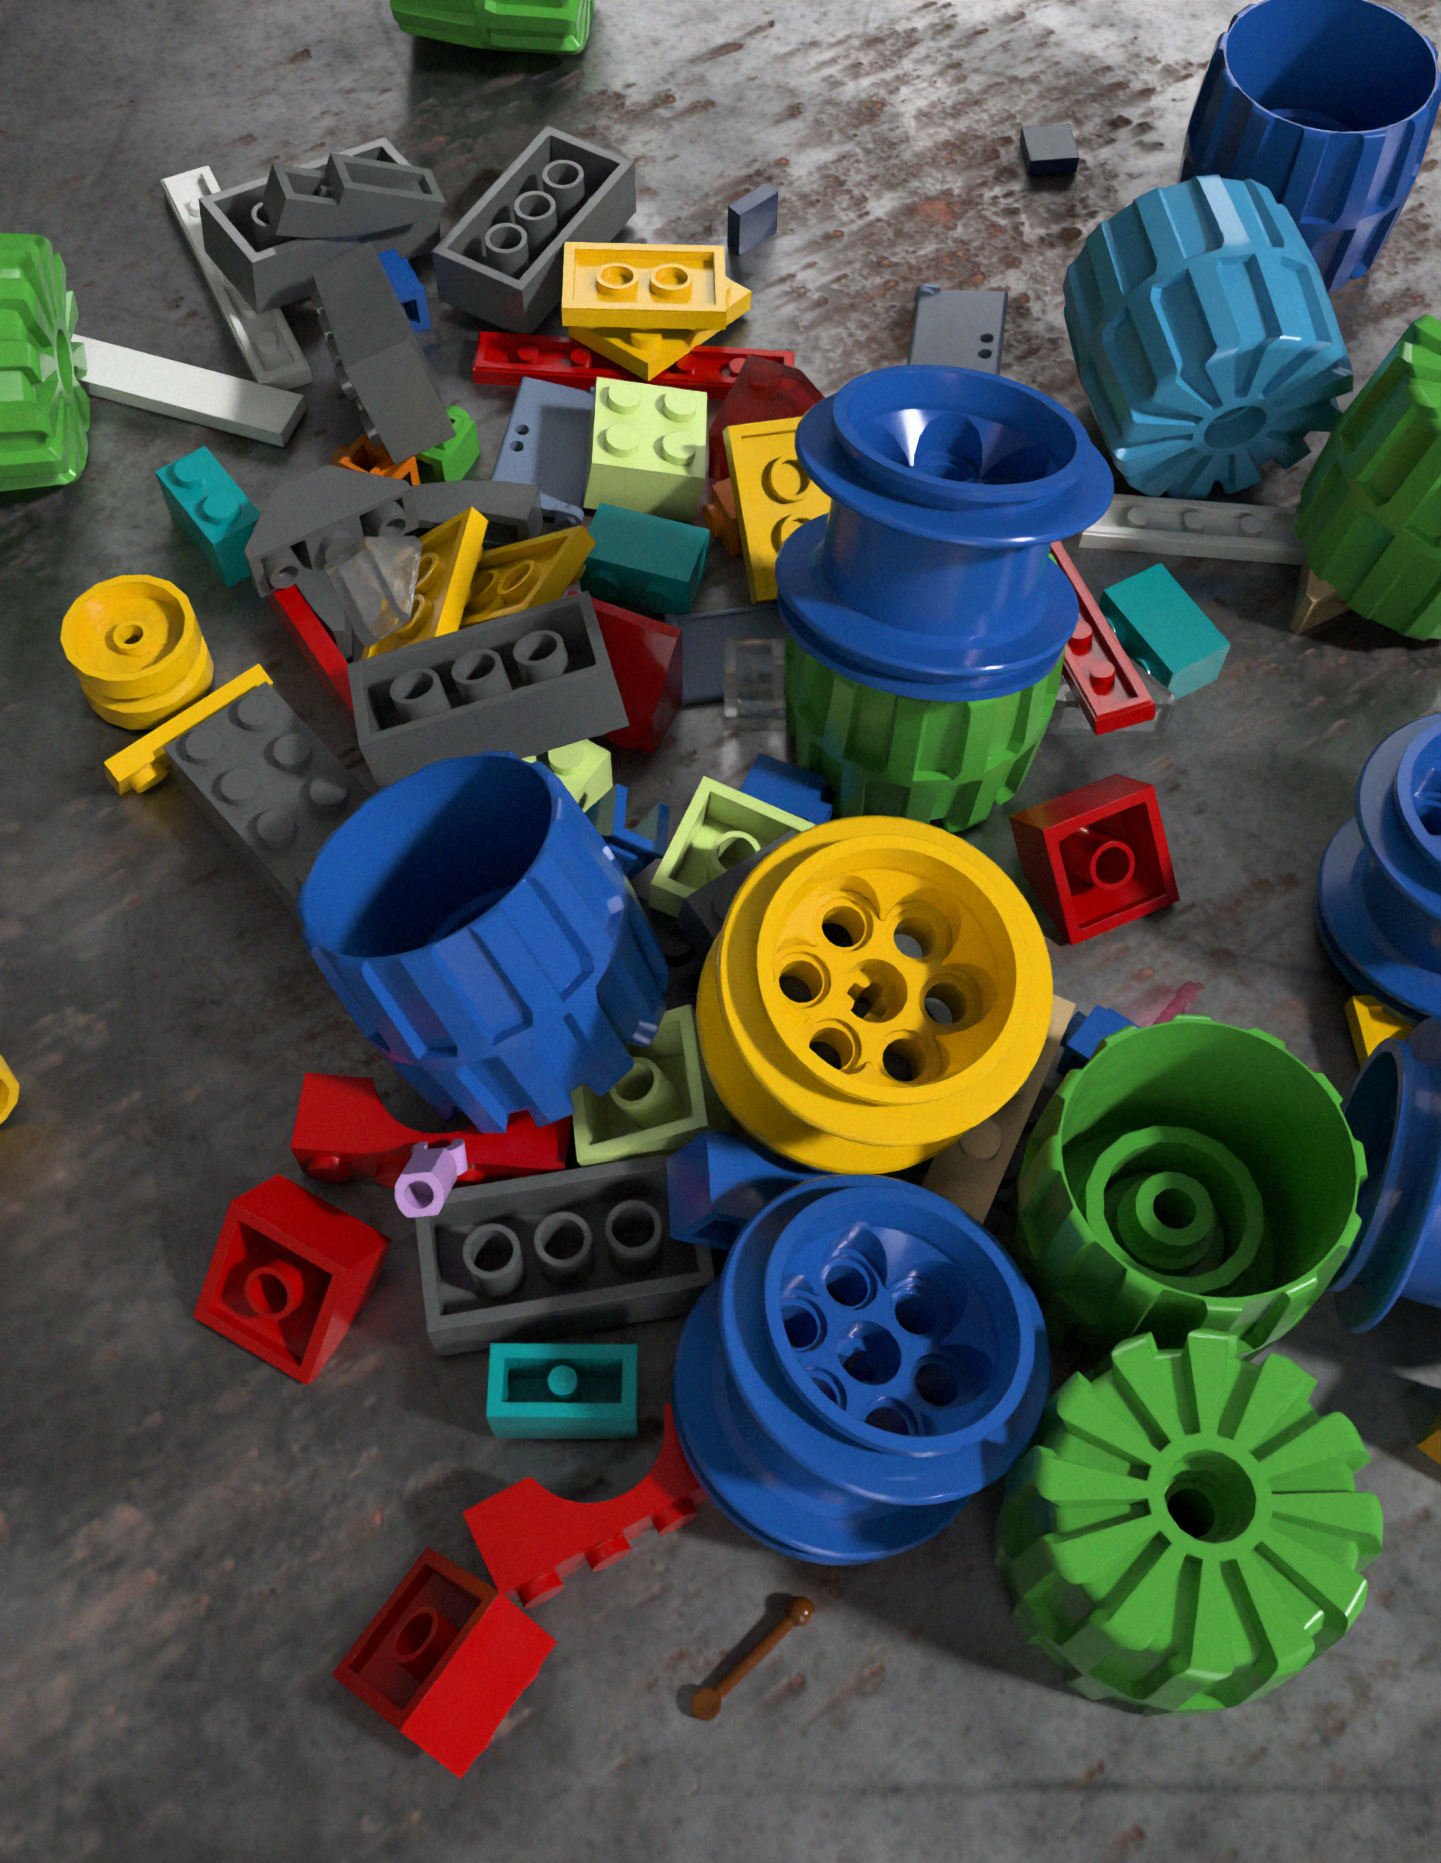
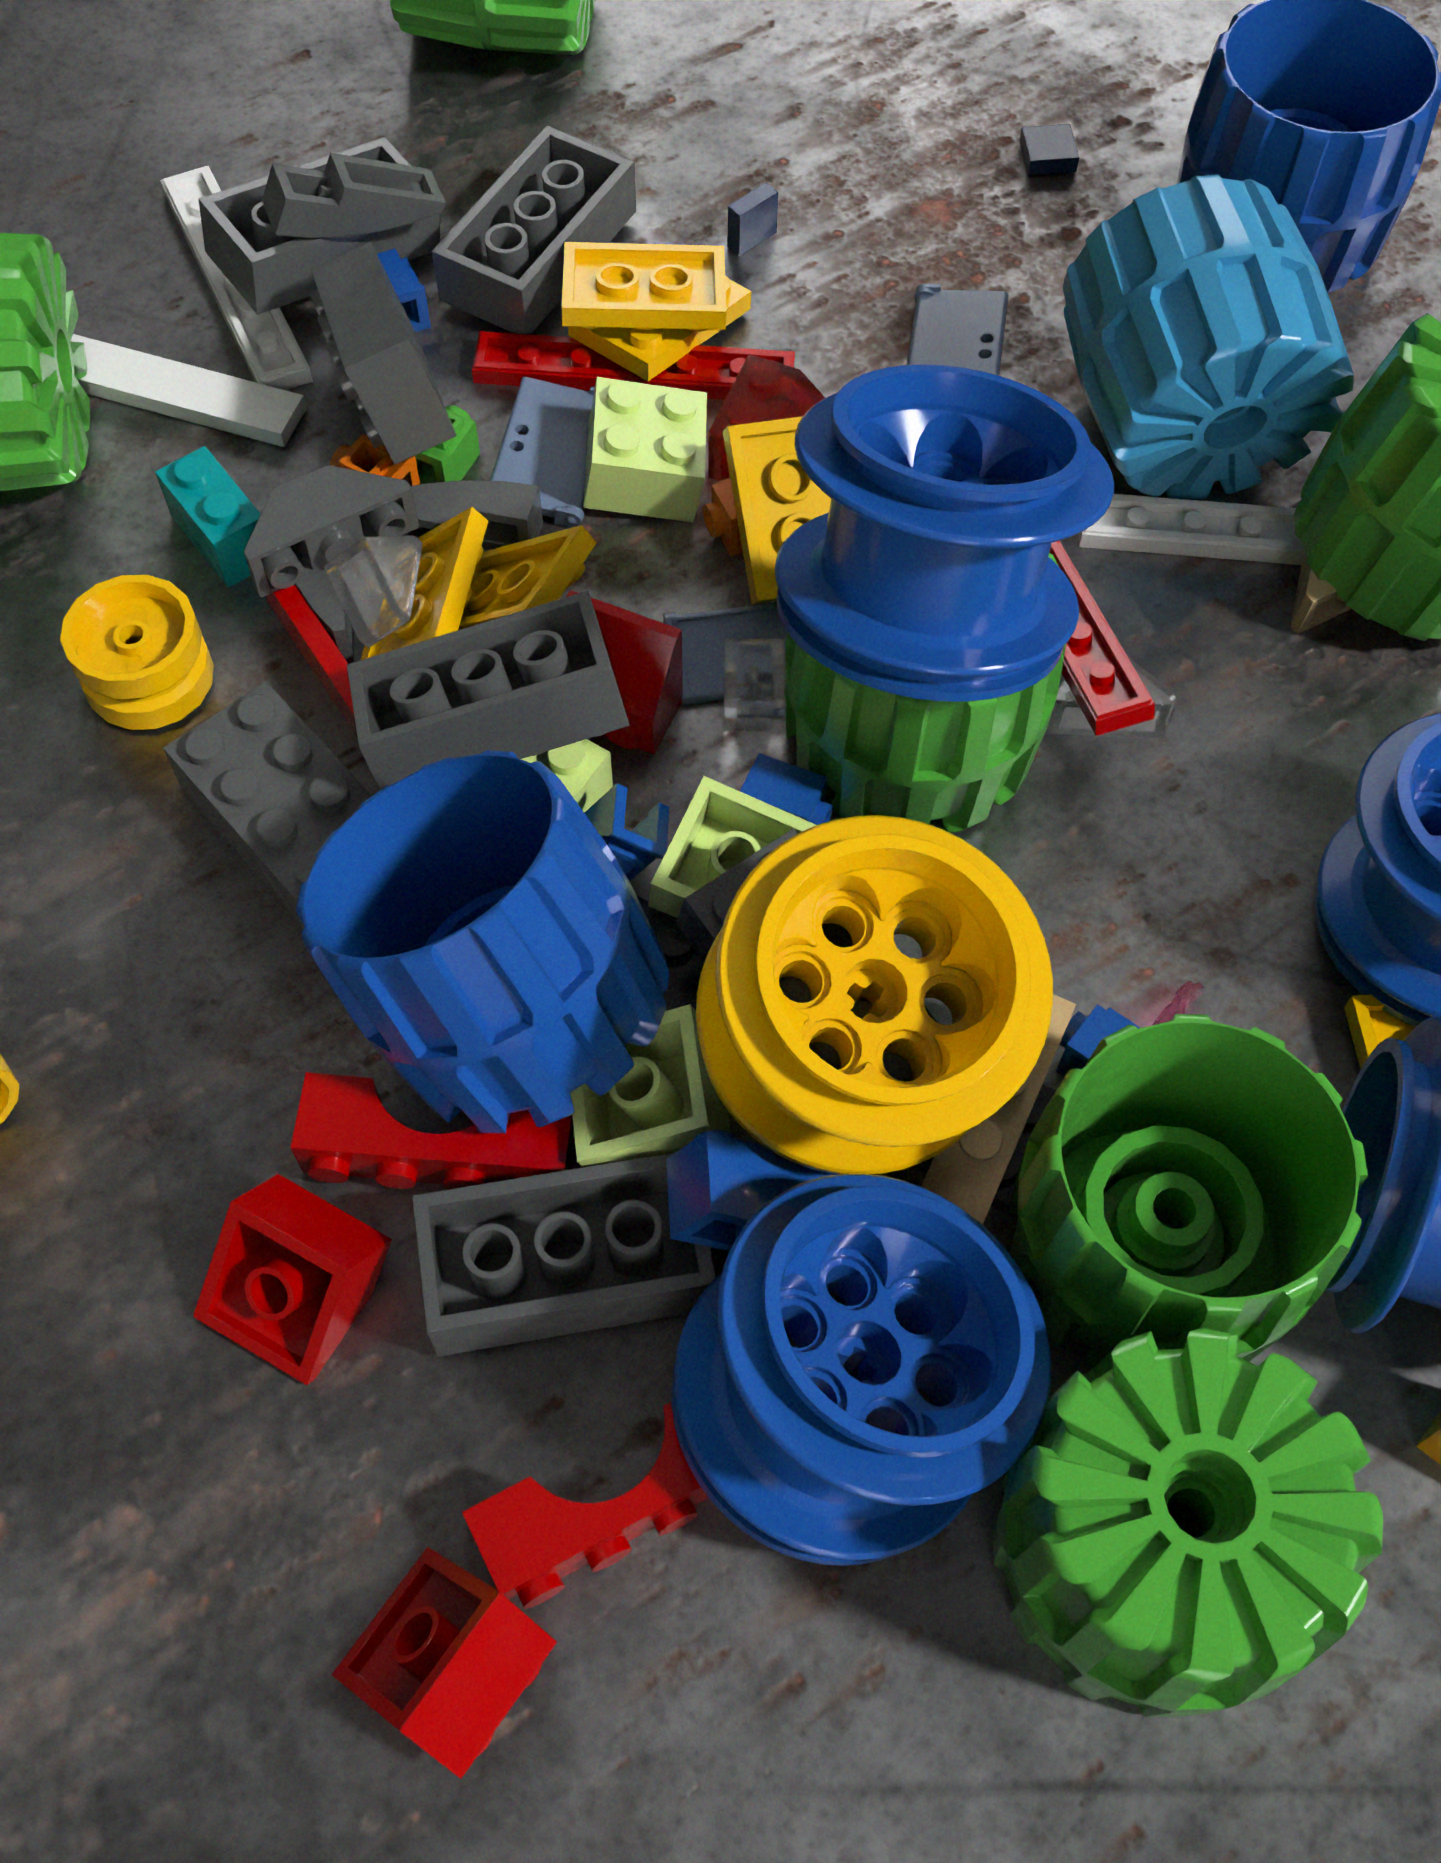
(145, 760): yellow plate -> none
(429, 1178): lavender bar -> none
(563, 1391): teal brick -> none
(645, 560): teal brick -> none
(707, 1701): reddish brown hinge -> none
(1096, 856): red slope -> none
(1164, 630): teal brick -> none

